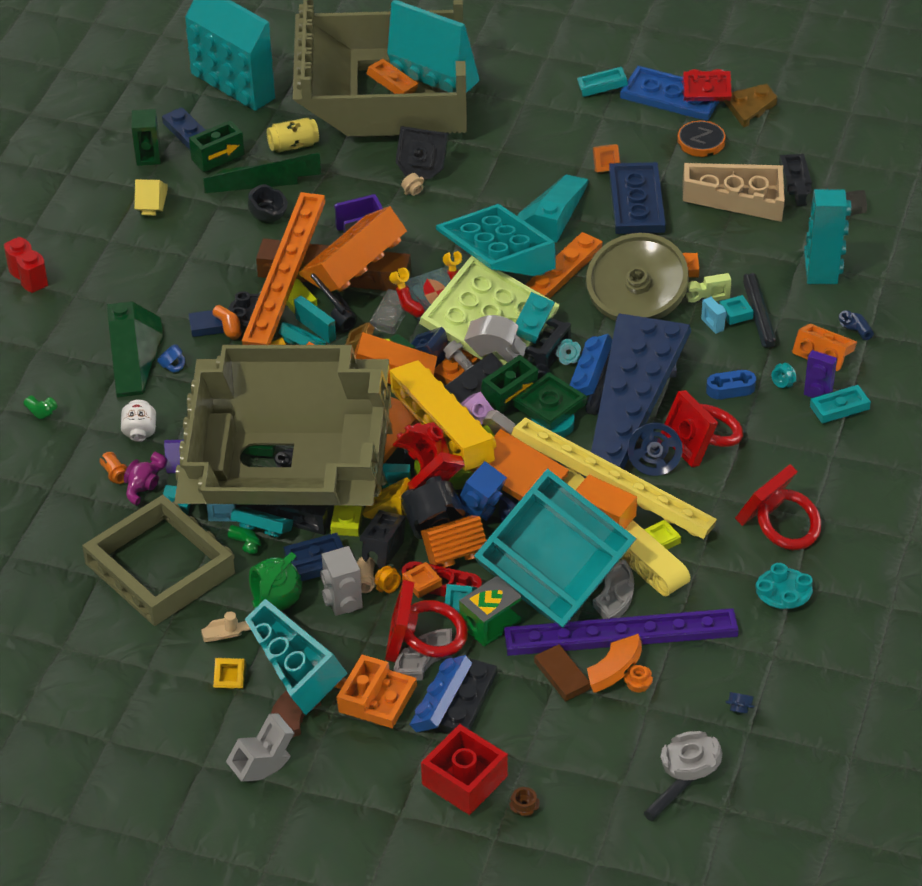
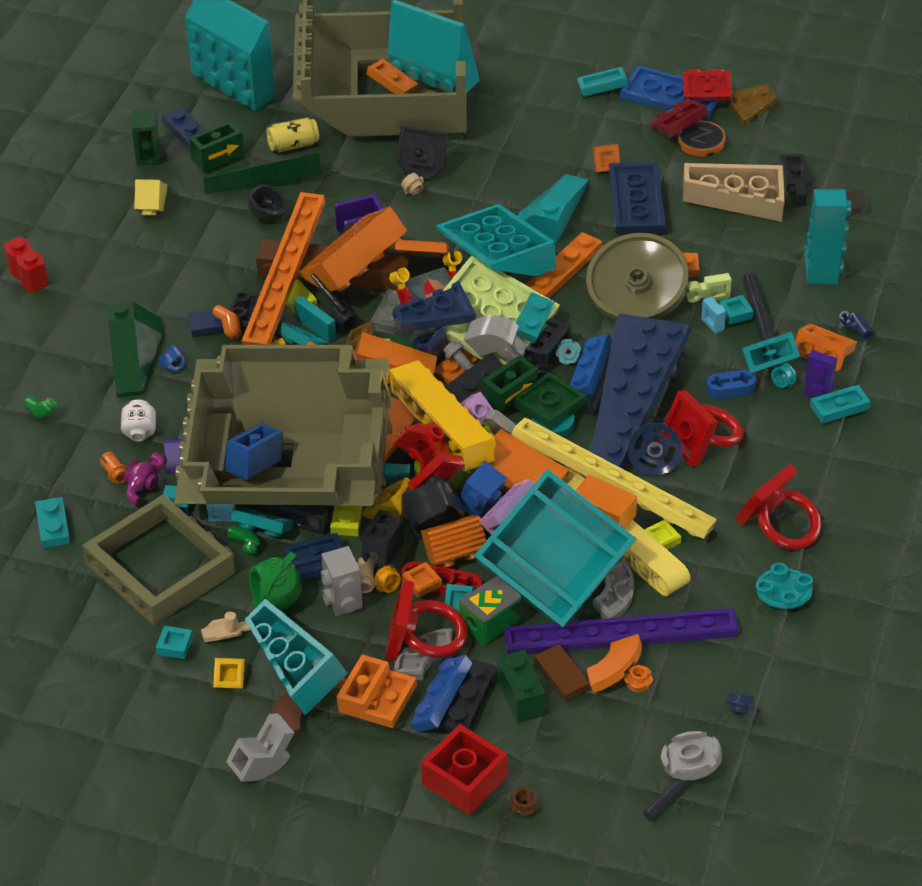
(52, 522): none -> teal plate
(174, 642): none -> teal plate
(254, 451): none -> blue brick
(423, 248): none -> orange tile
(439, 310): none -> dark blue wing
(505, 505): none -> lavender bracket
(521, 686): none -> dark green brick
(679, 117): none -> dark red plate
(770, 352): none -> teal slope

